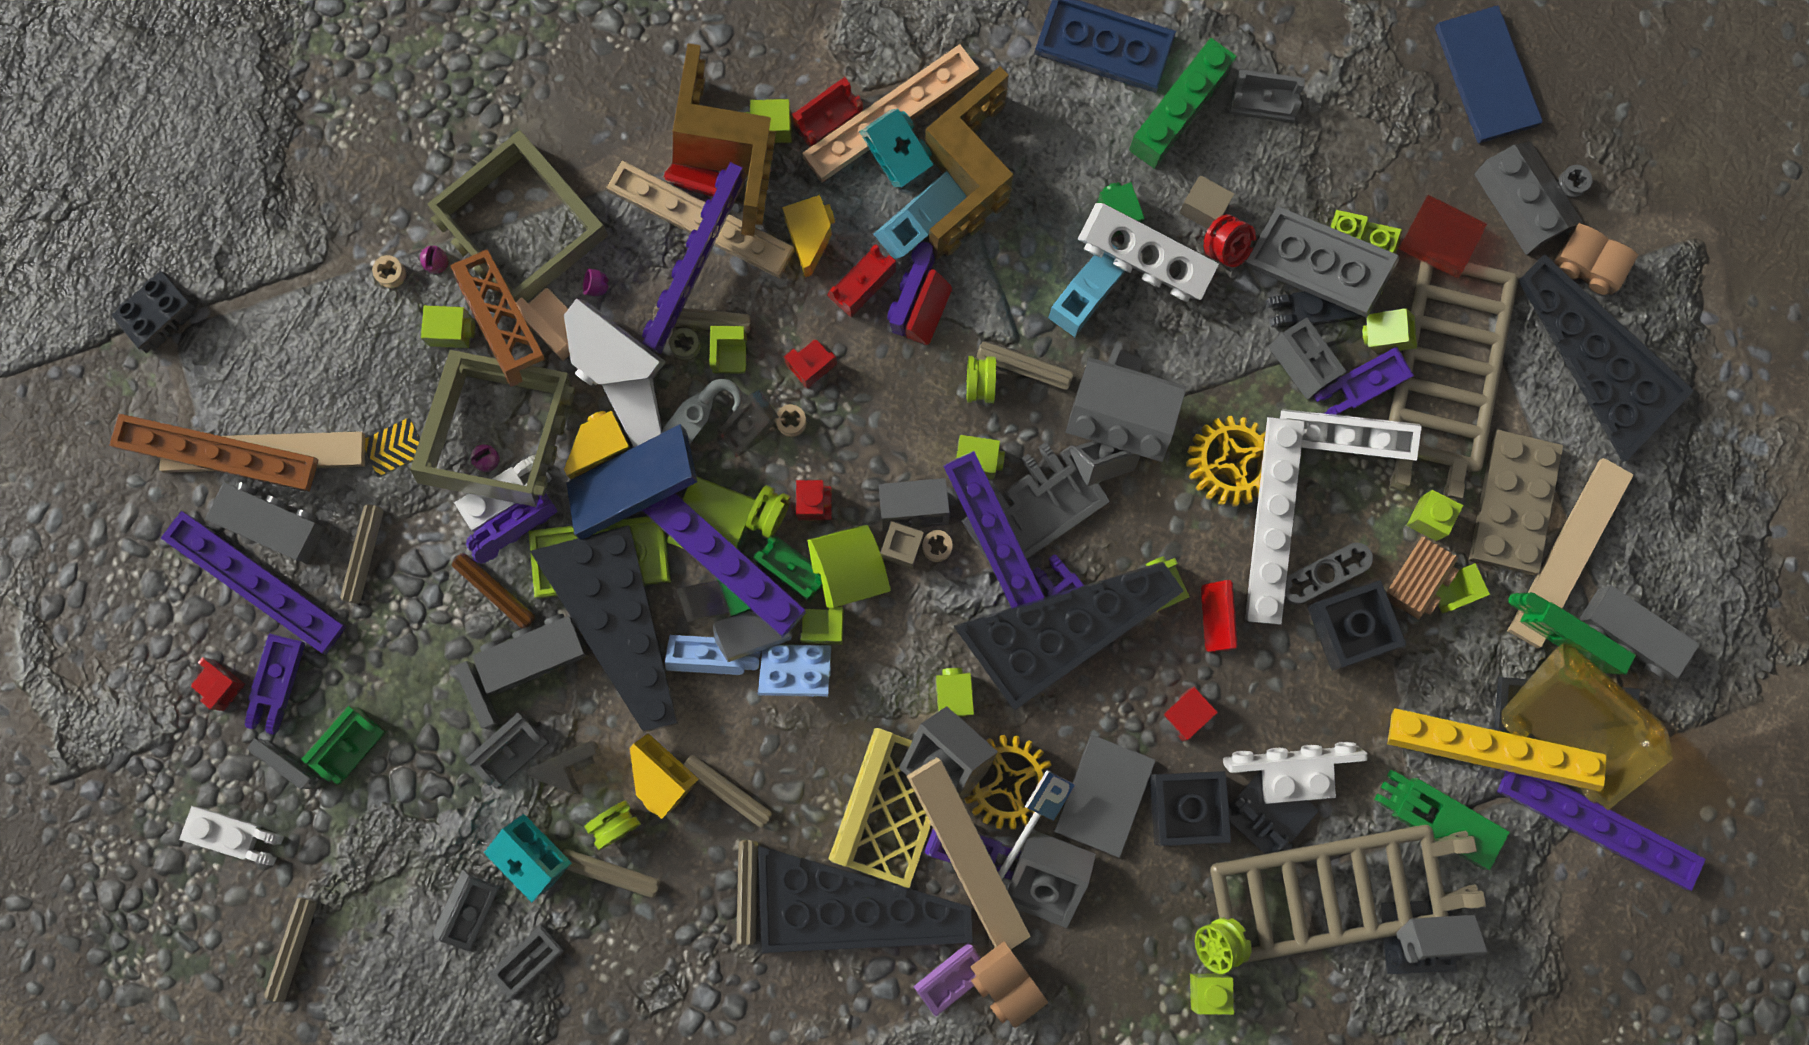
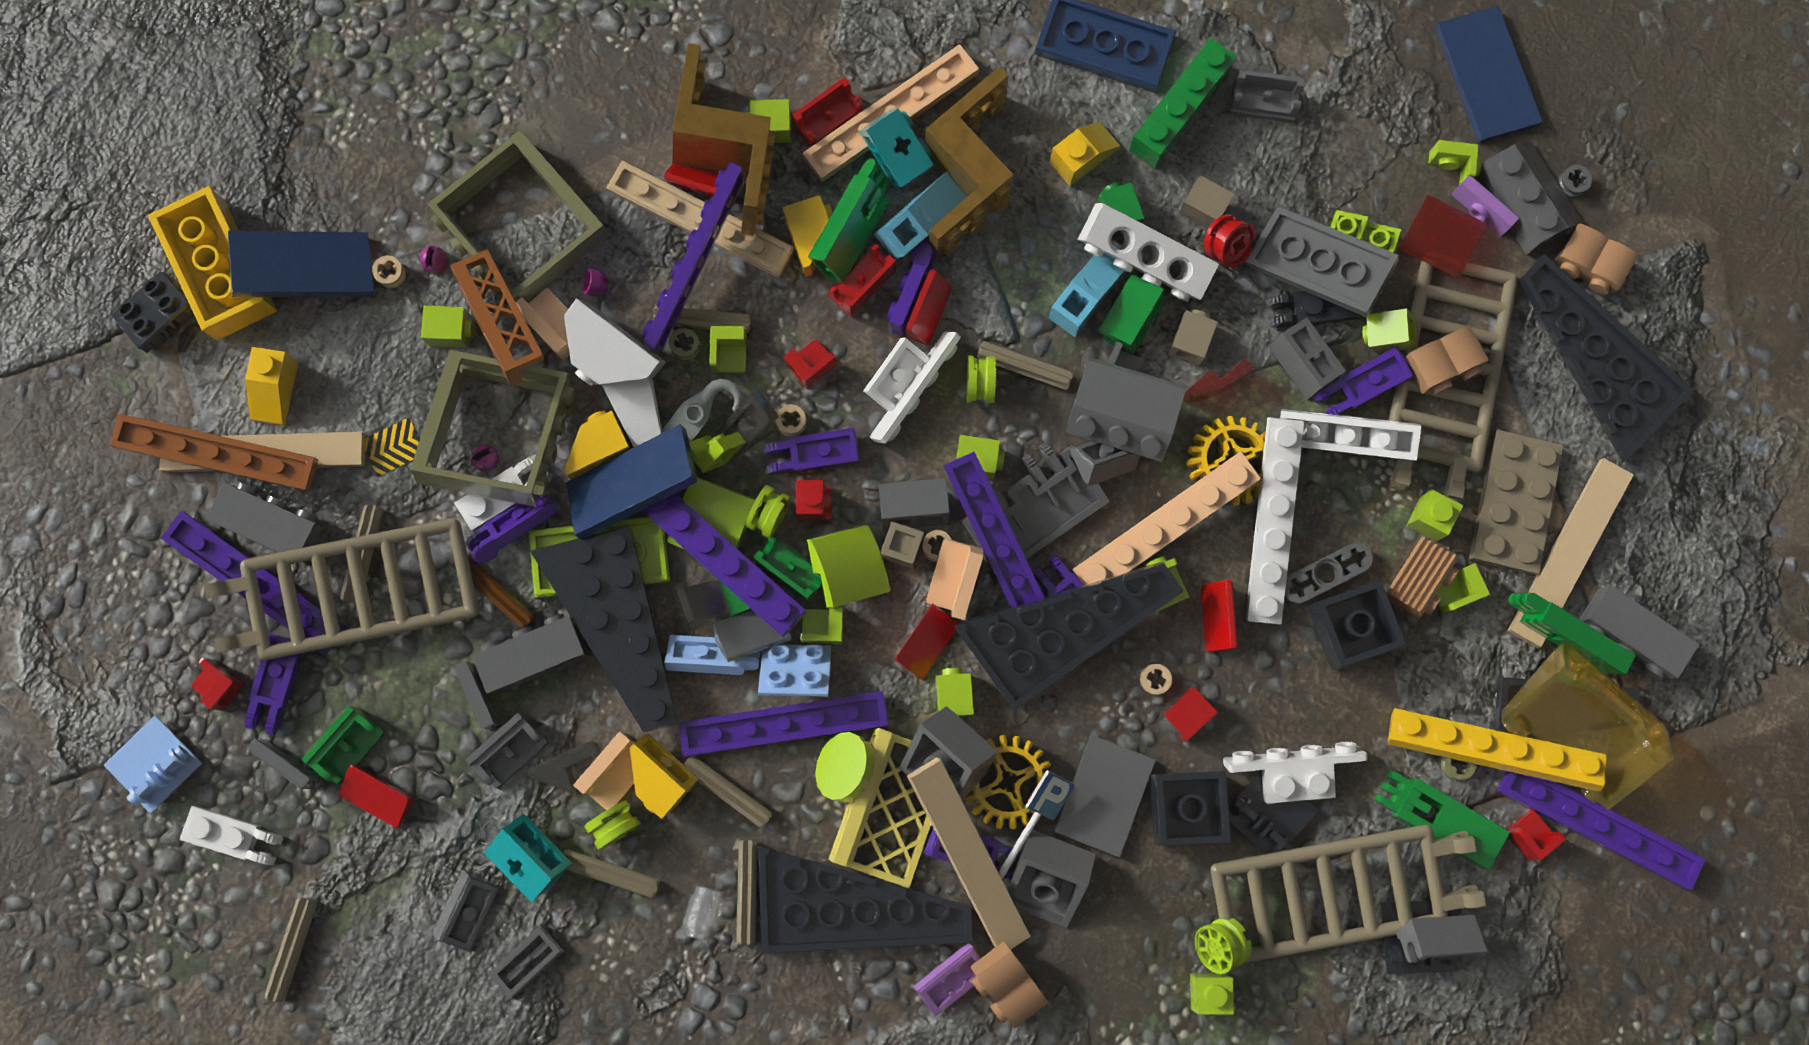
(152, 764): none -> light blue hinge
(197, 247): none -> yellow brick
(270, 385): none -> yellow slope
(300, 264): none -> dark blue tile
(352, 548): none -> dark tan bar
(375, 795): none -> red slope
(610, 773): none -> light nougat panel
(703, 913): none -> clear brick
(715, 452): none -> lime bracket
(783, 724): none -> dark purple plate
(815, 451): none -> dark purple hinge
(844, 767): none -> lime tile
(851, 223): none -> green hinge
(903, 380): none -> white bracket
(926, 642): none -> red slope
(955, 577): none -> light nougat panel
(1082, 152): none -> yellow slope
(1132, 314): none -> green hinge
(1165, 674): none -> tan bush
(1169, 521): none -> light nougat plate
(1193, 337): none -> dark tan brick
(1212, 385): none -> clear red slope
(1446, 360): none -> medium nougat brick
(1450, 771): none -> olive bush
(1455, 155): none -> lime bracket
(1484, 205): none -> medium lavender plate
(1533, 836): none -> red panel

